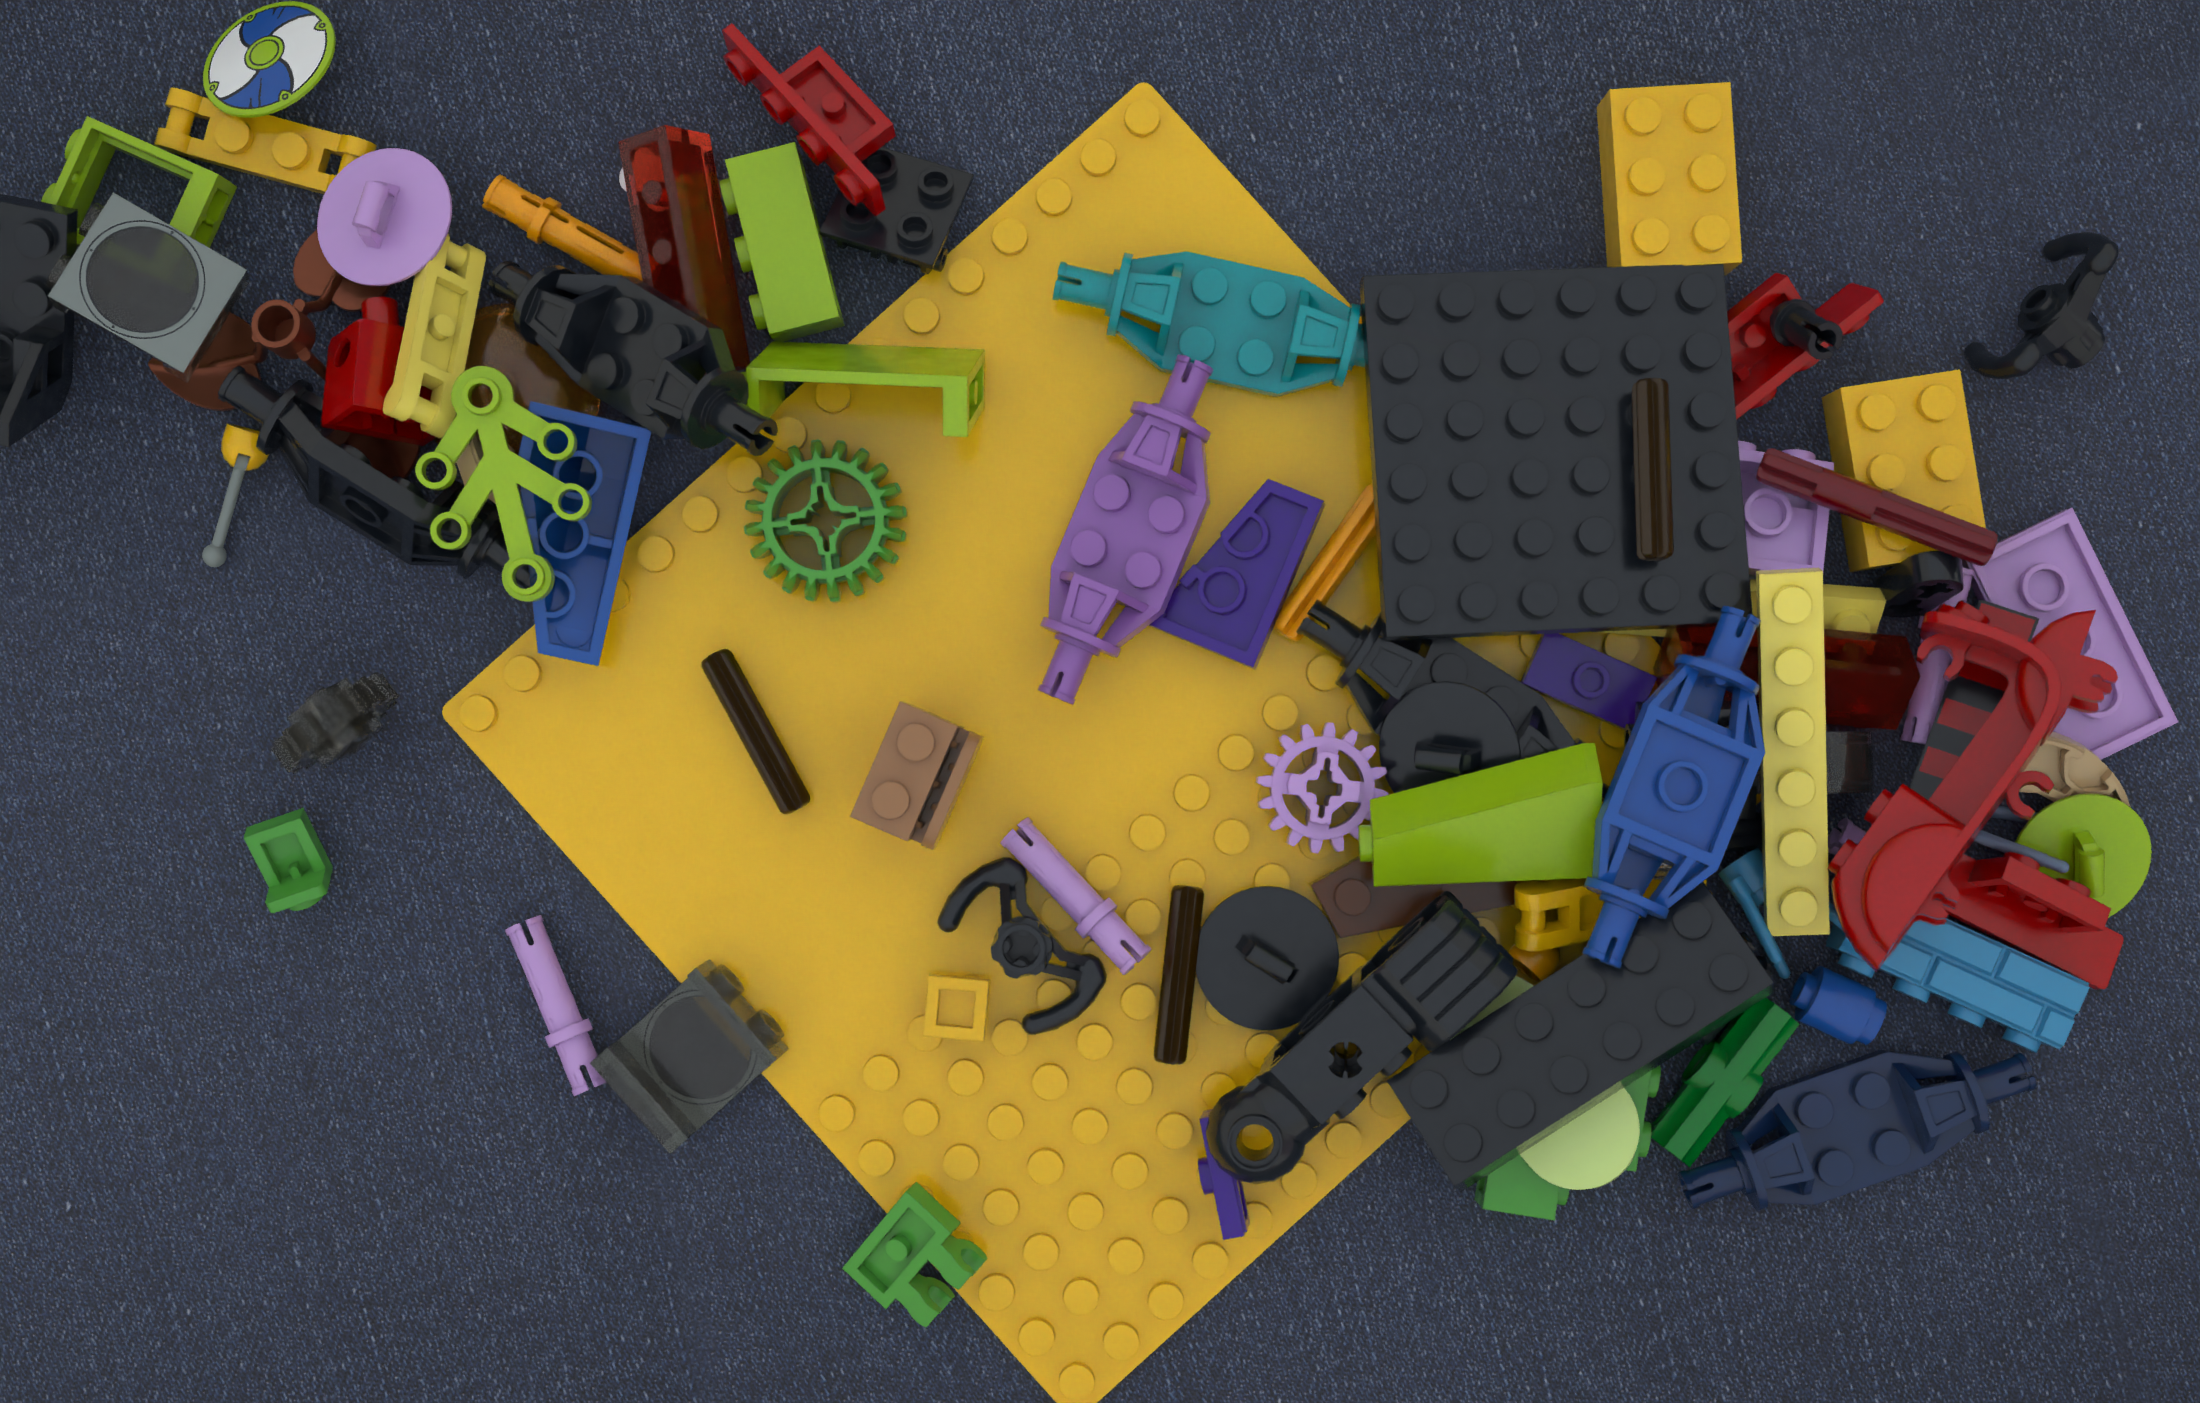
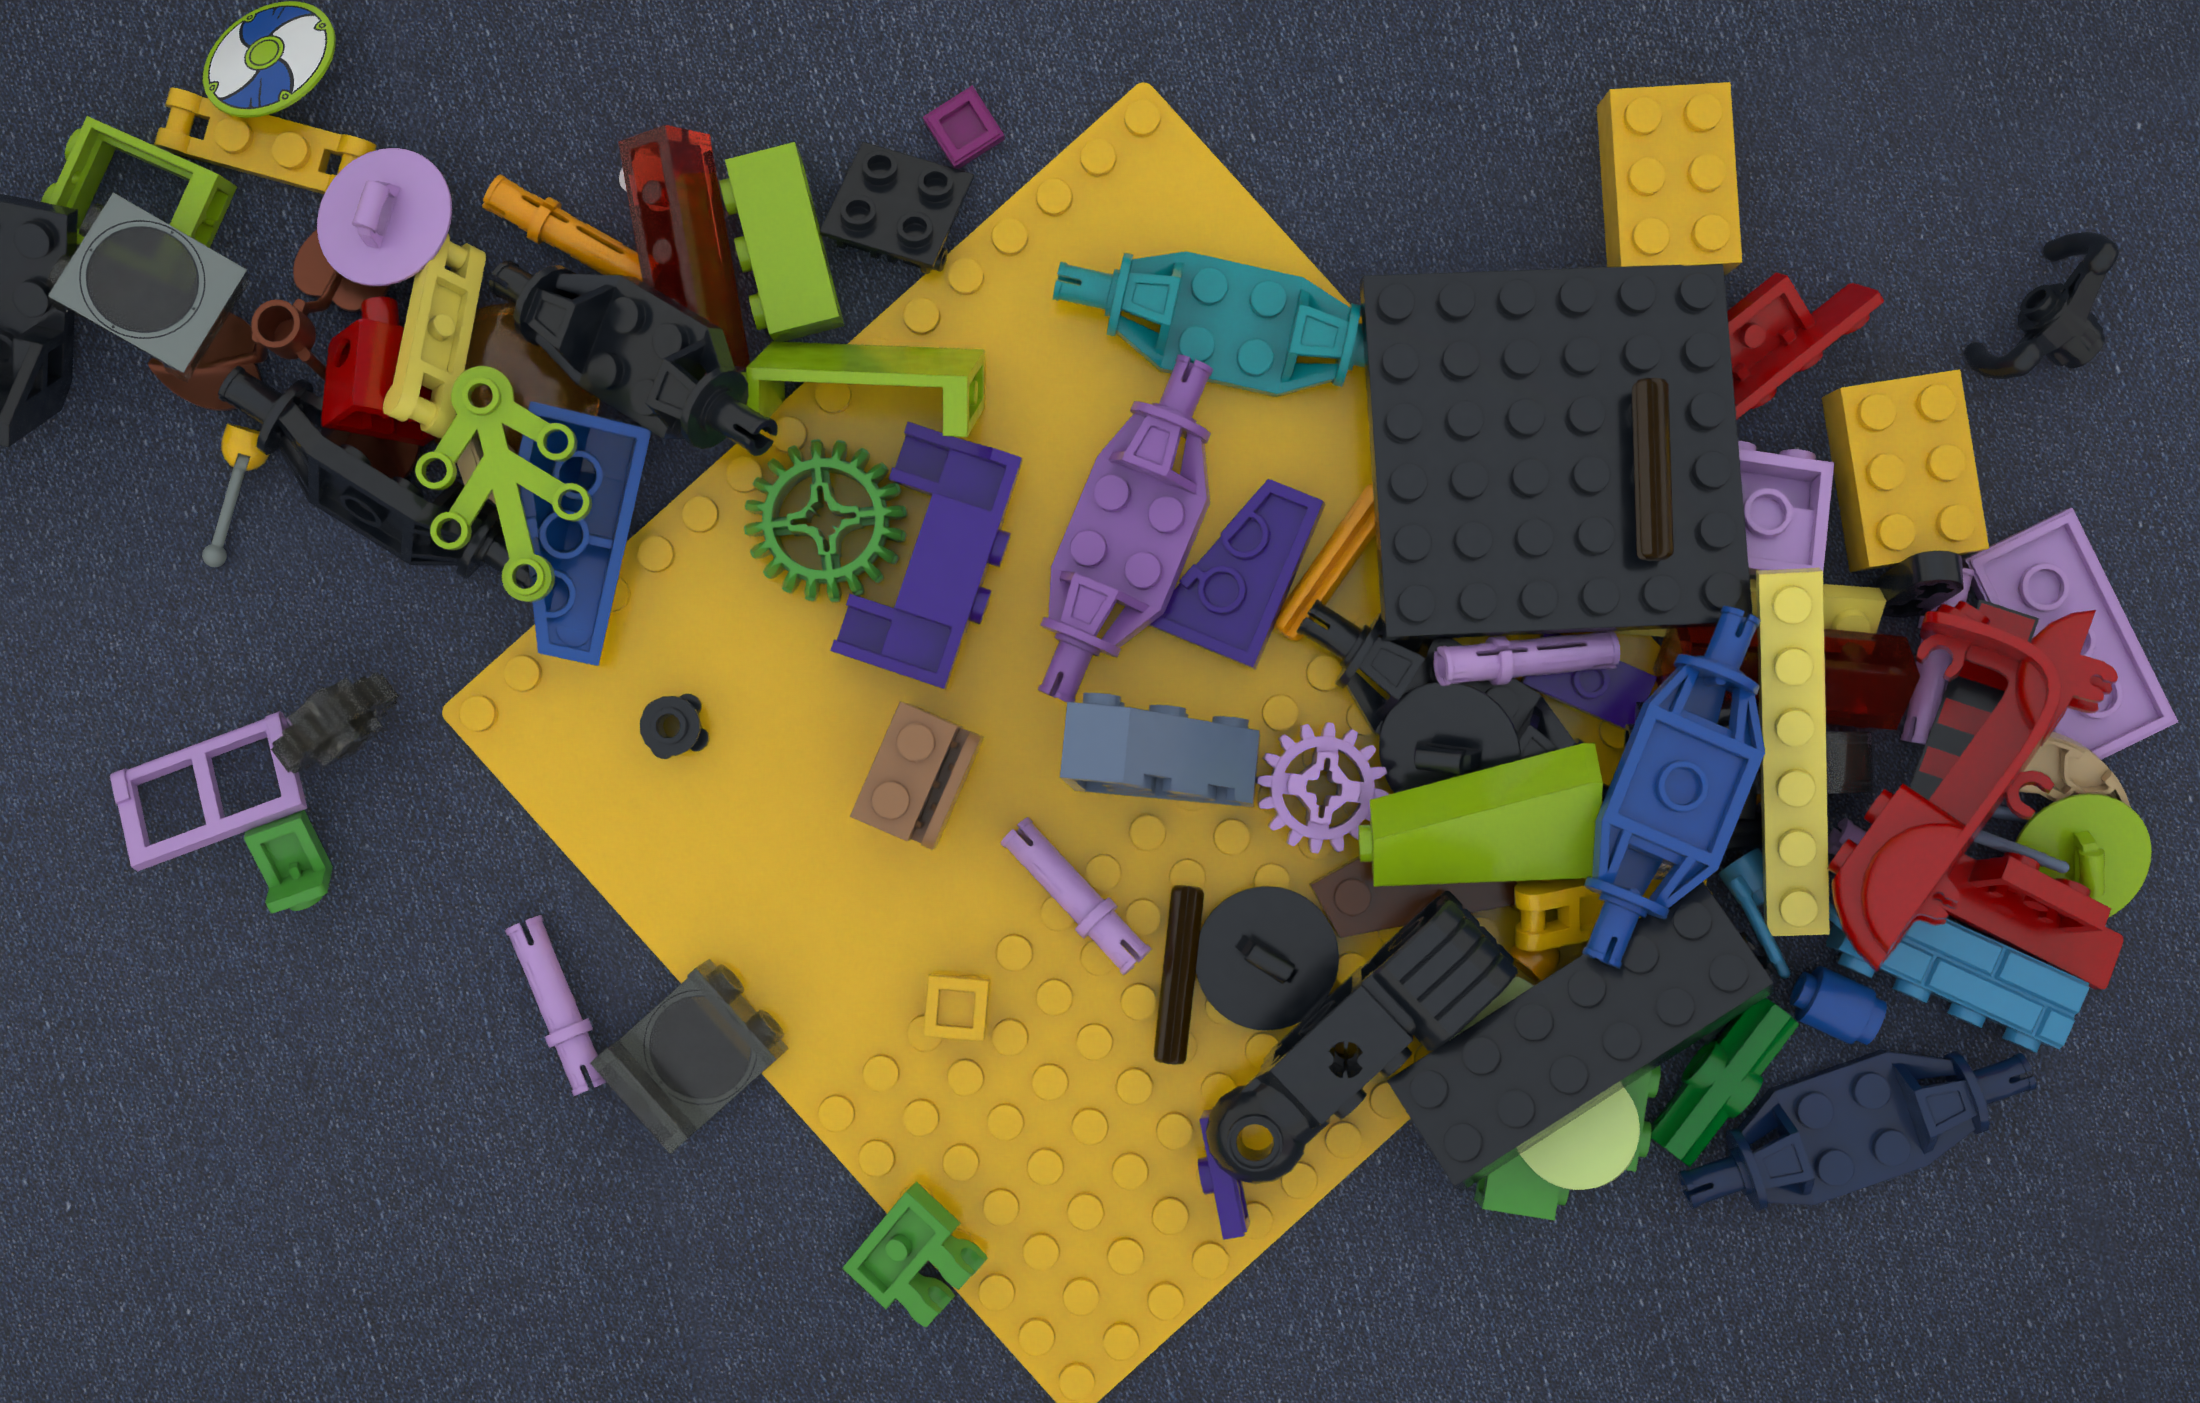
(217, 826): none -> lavender window
(690, 735): none -> black brick
(755, 731): dark brown axle -> none
(825, 108): red bracket -> none
(948, 563): none -> dark purple bracket
(963, 128): none -> magenta tile
(1025, 943): black piece -> none
(1158, 753): none -> sand blue brick
(1504, 659): none -> lavender pin
(1798, 325): black pin -> none
(1877, 507): dark red axle -> none

